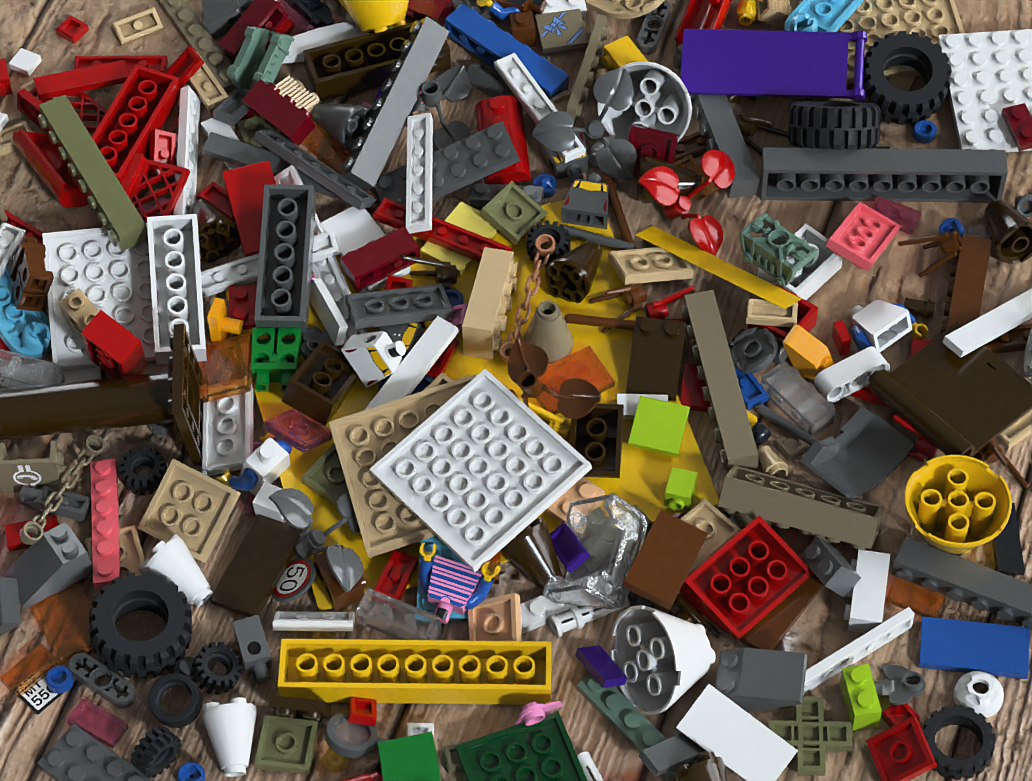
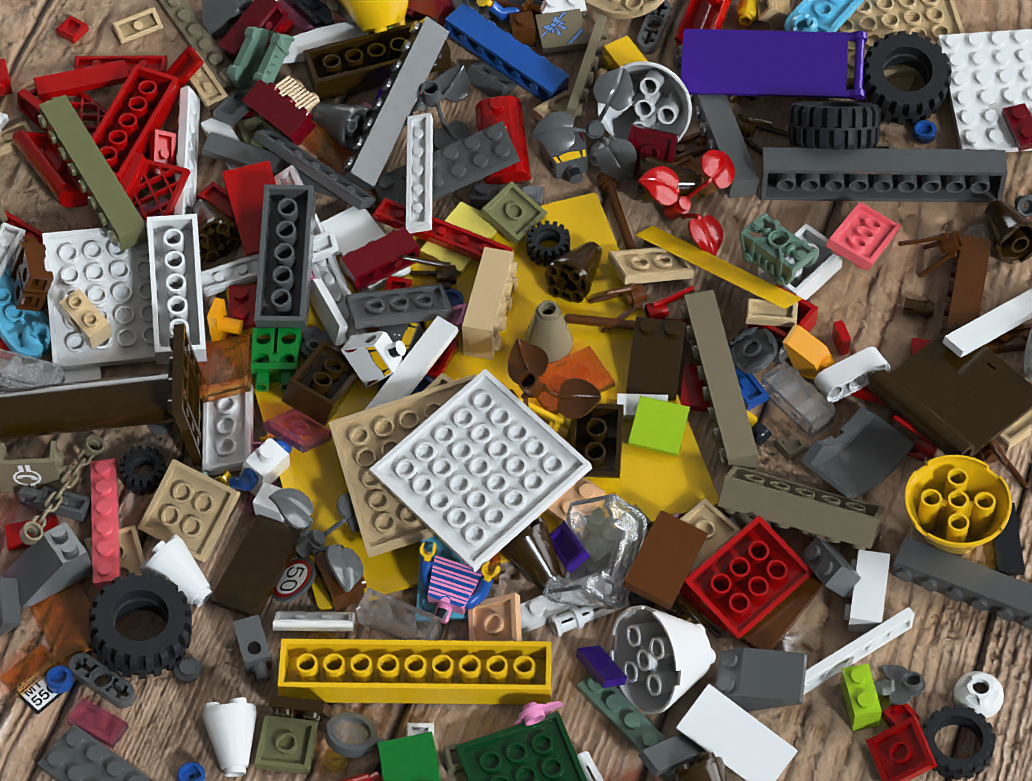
(25, 62): white tile -> none
(113, 347): red brick -> none
(156, 751): black tyre -> none
(161, 686): black tyre -> none
(210, 680): black tyre -> none
(326, 476): olive plate -> none
(362, 711): red tile -> none
(397, 575): red plate -> none
(532, 97): white tile -> none
(542, 240): nougat piece -> none
(548, 182): blue tile -> none
(587, 203): dark grey torso -> none
(599, 239): dark grey bar -> none
(680, 489): lime brick -> none
(772, 463): tan cone -> none
(785, 424): dark grey bar -> none
(813, 735): olive plate -> none
(883, 324): white torso -> none
(901, 214): clear pink plate -> none
(917, 598): clear orange tile -> none
(950, 225): blue tile -> none
(974, 647): blue tile -> none

